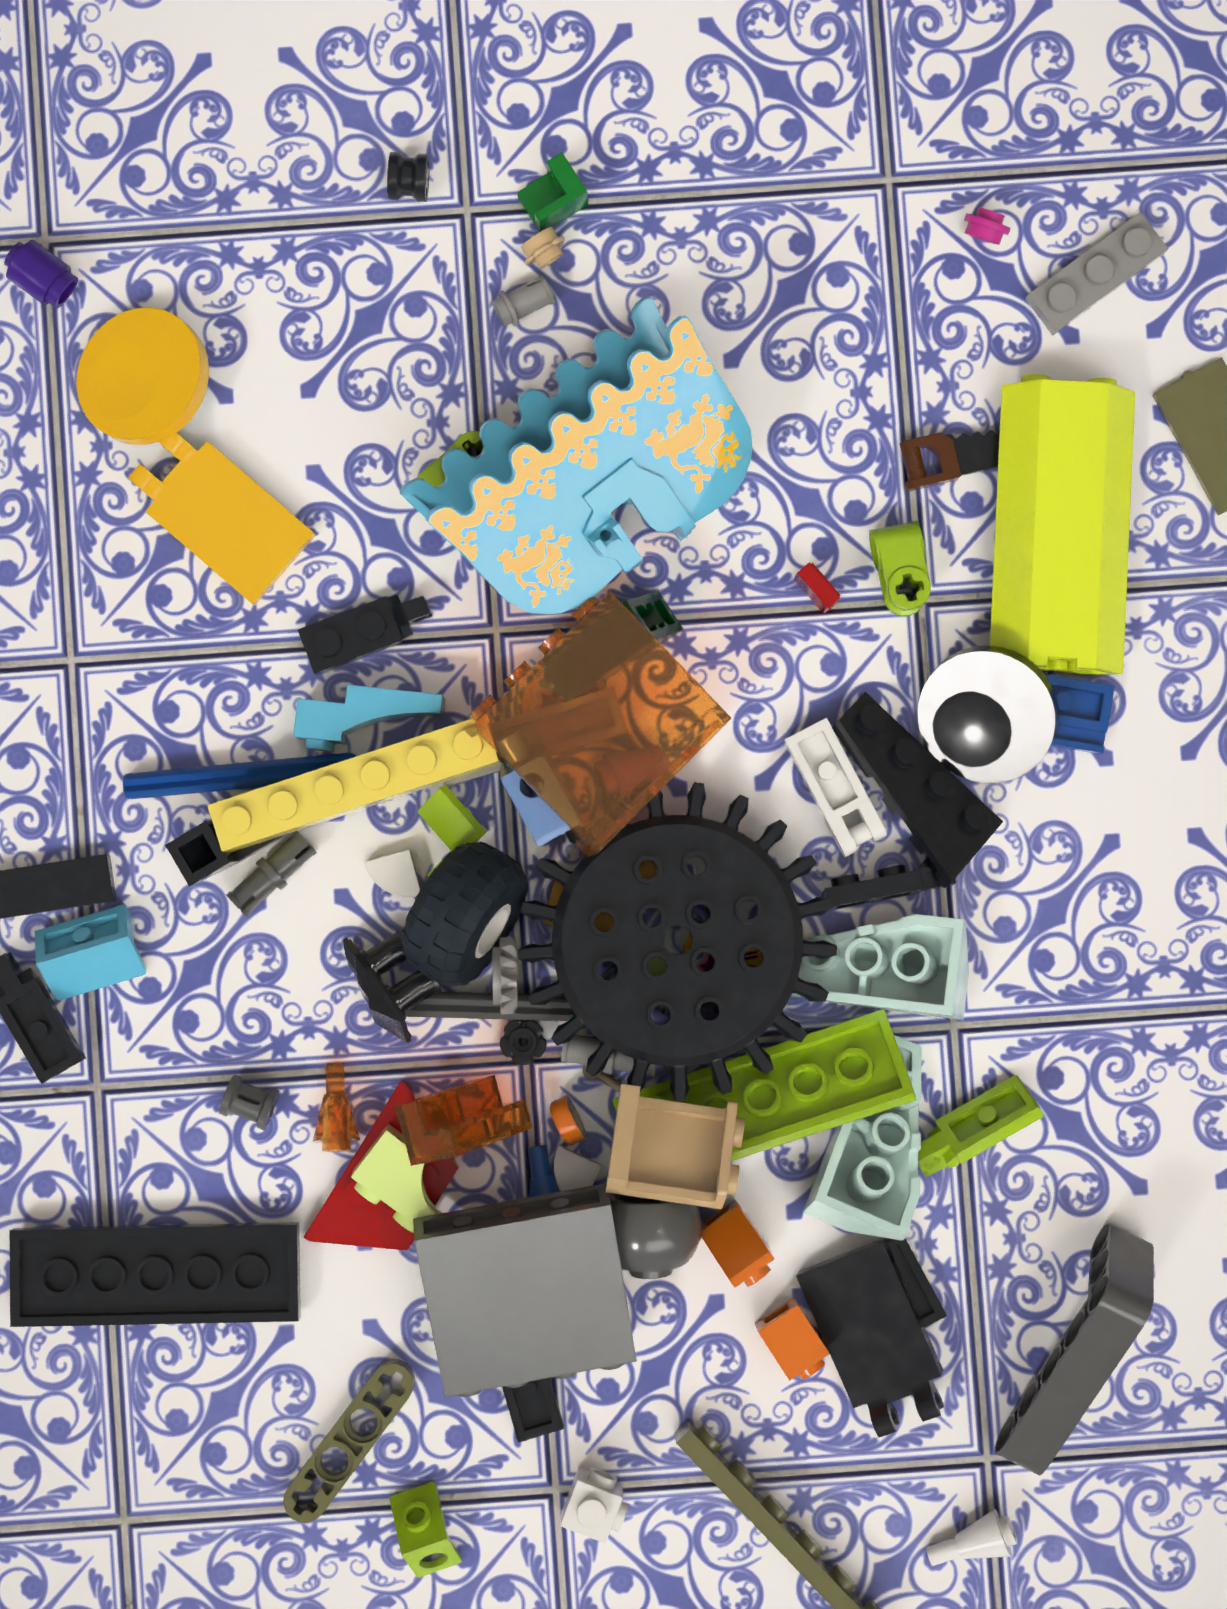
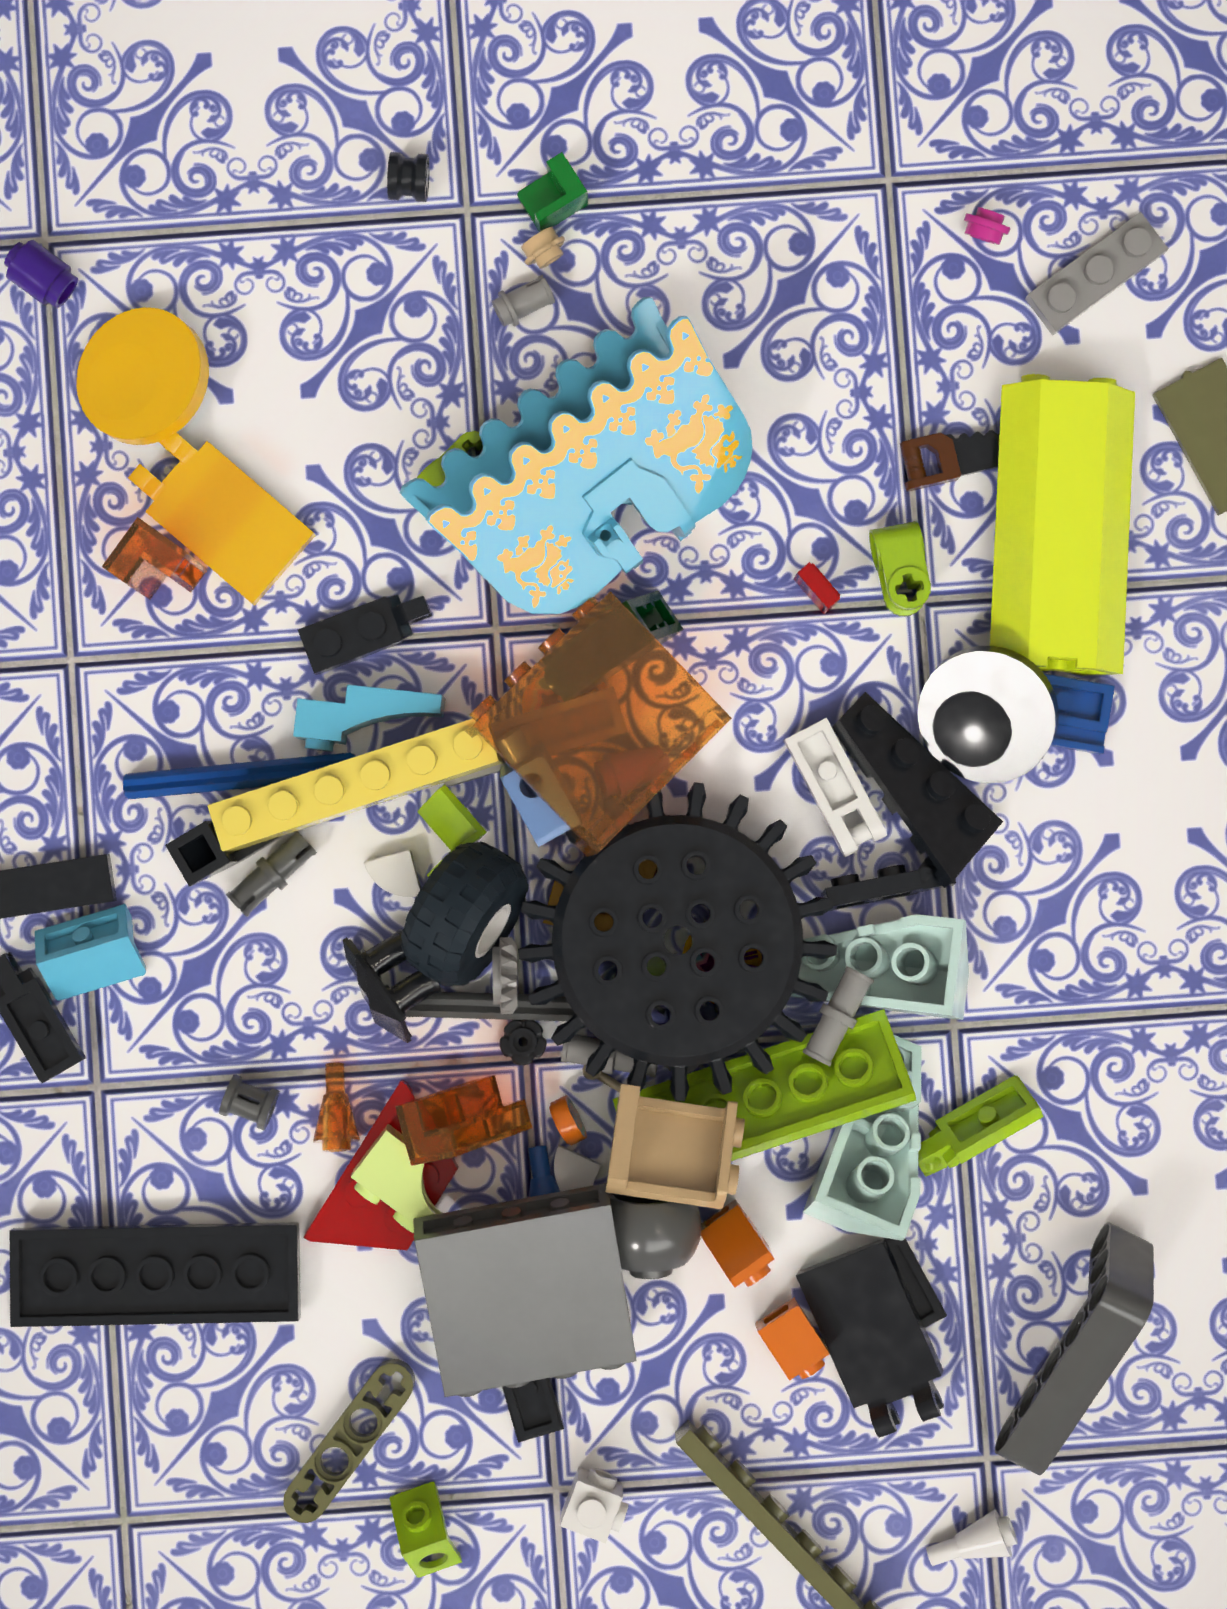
(148, 557): none -> clear orange piece
(838, 1016): none -> light grey pin

